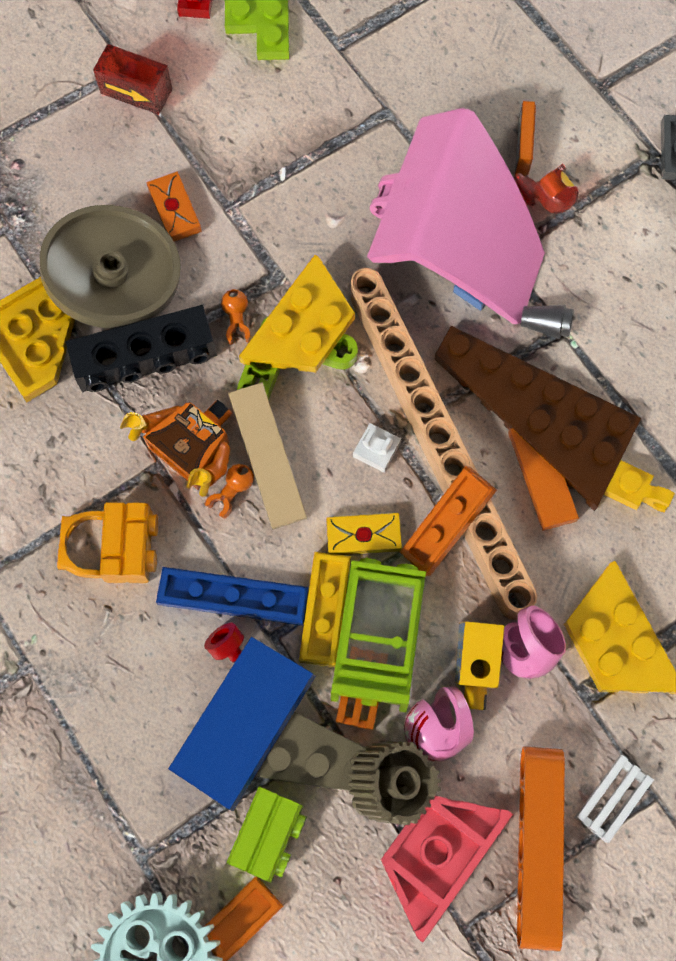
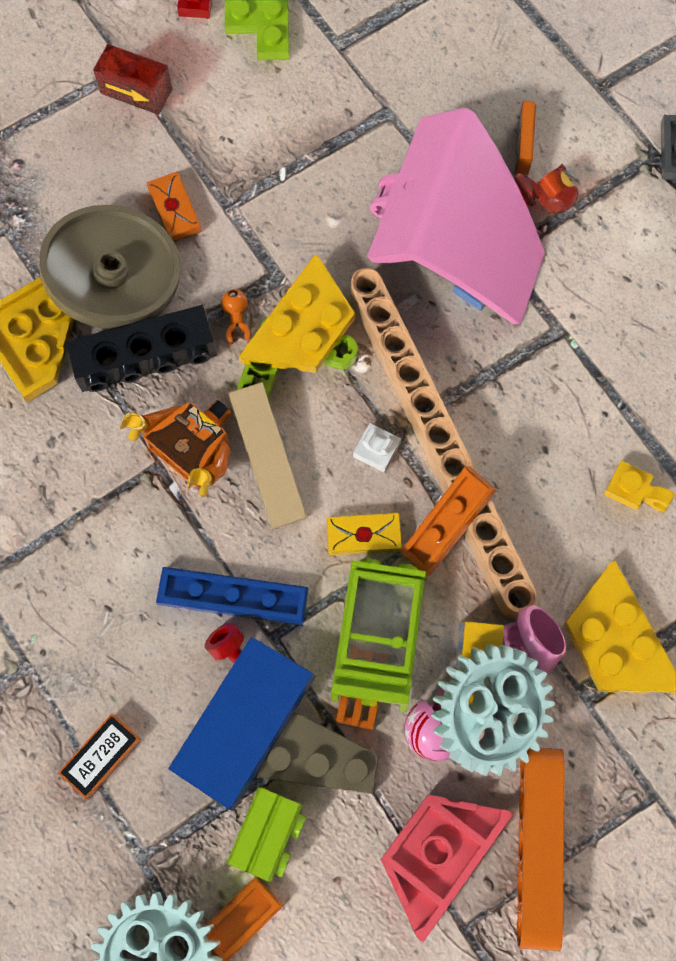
(68, 525): light orange cap -> none
(99, 756): none -> tile
(127, 543): light orange brick -> none
(235, 484): orange arm -> none
(324, 609): yellow tile -> none
(393, 782): dark tan brick -> none
(492, 709): none -> light aqua gear
(545, 486): orange tile -> none
(549, 320): flat silver cone -> none
(561, 421): reddish brown wing -> none
(633, 773): white tile -> none

